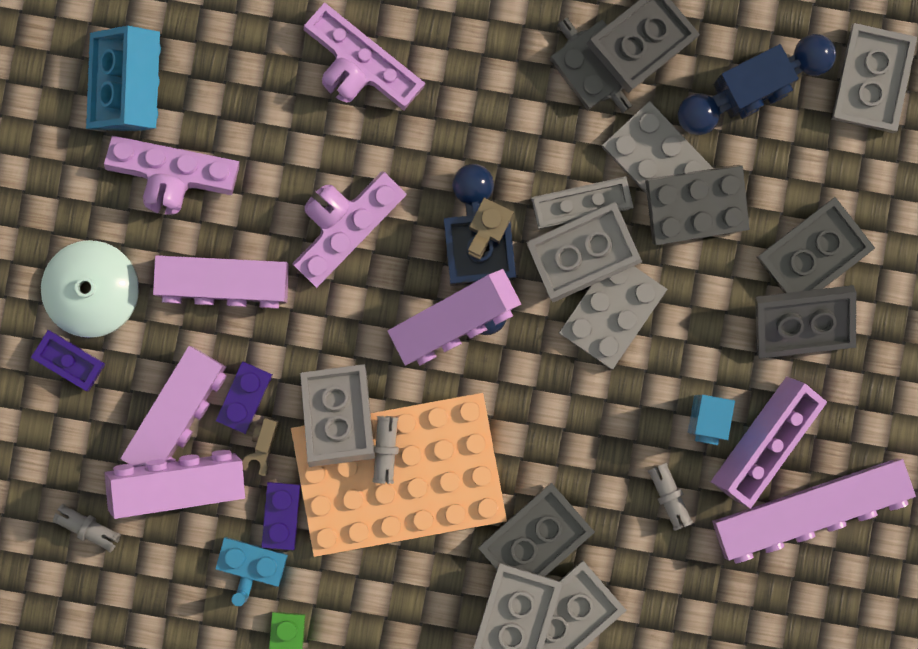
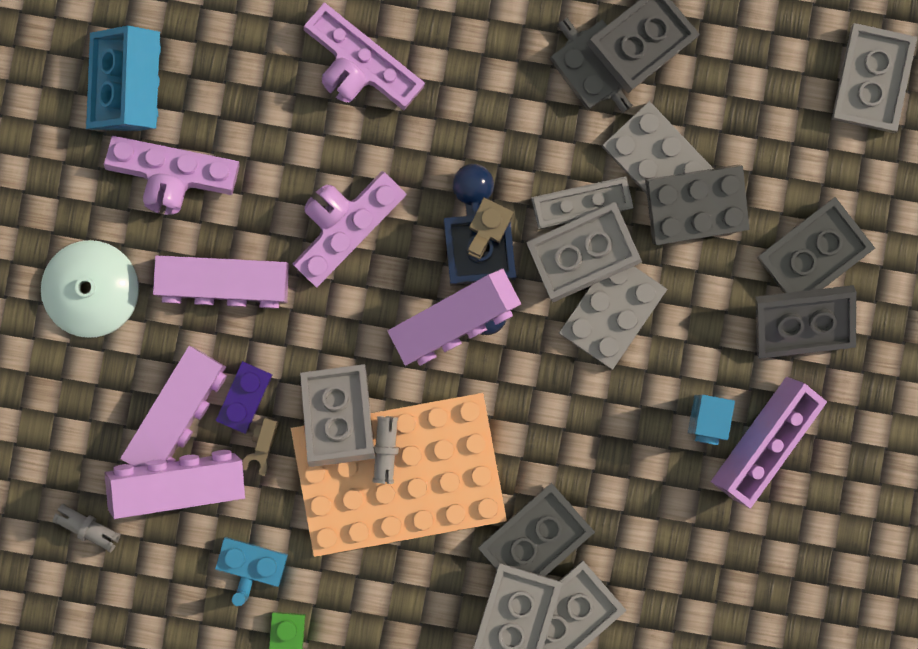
(68, 360): dark purple plate -> none
(281, 516): dark purple plate -> none
(670, 496): light grey pin -> none
(756, 81): dark blue brick -> none
(814, 509): lavender brick -> none

